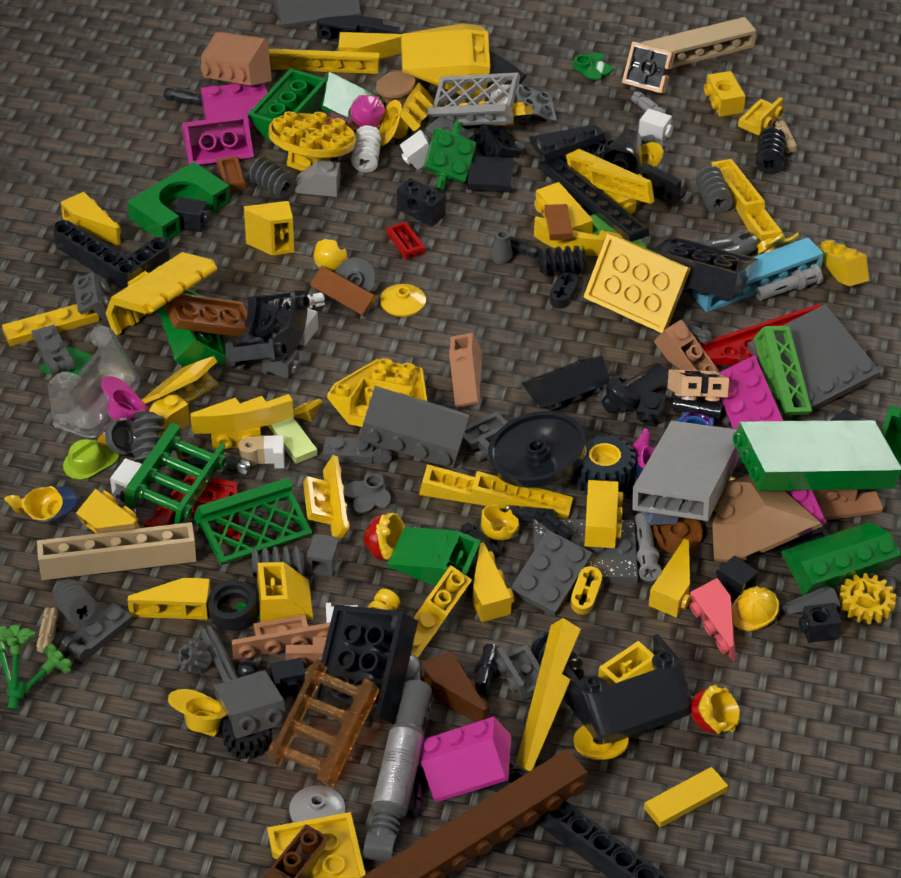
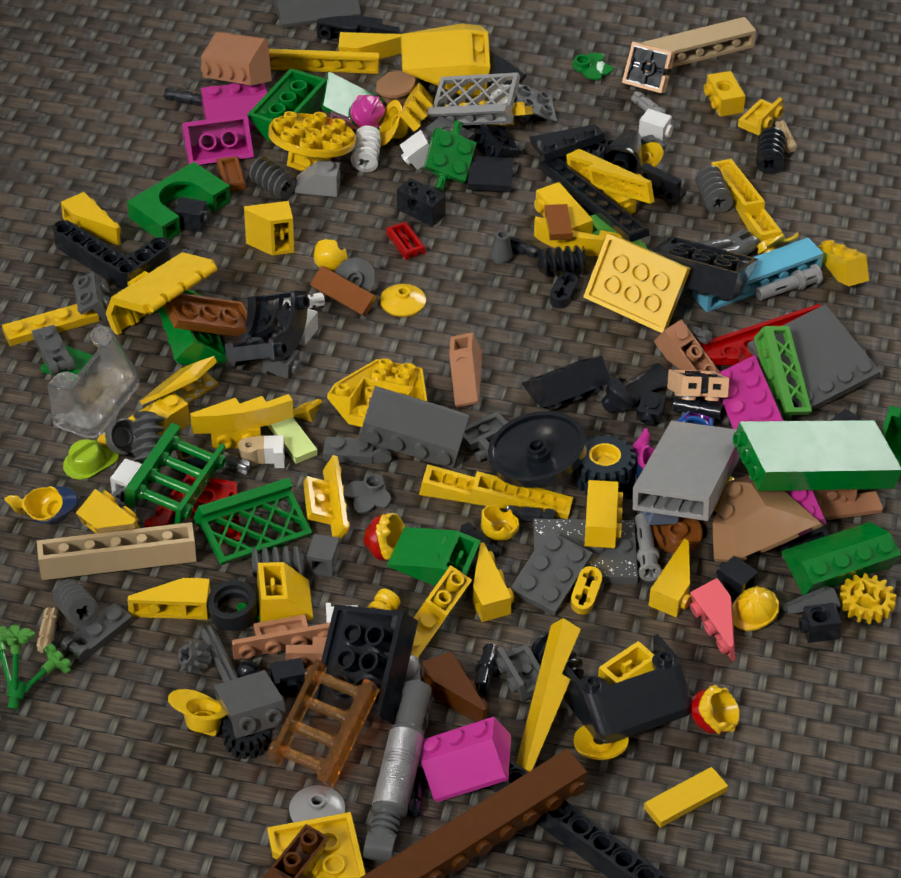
(122, 399): dark pink piece -> none
(553, 523): black axle -> none

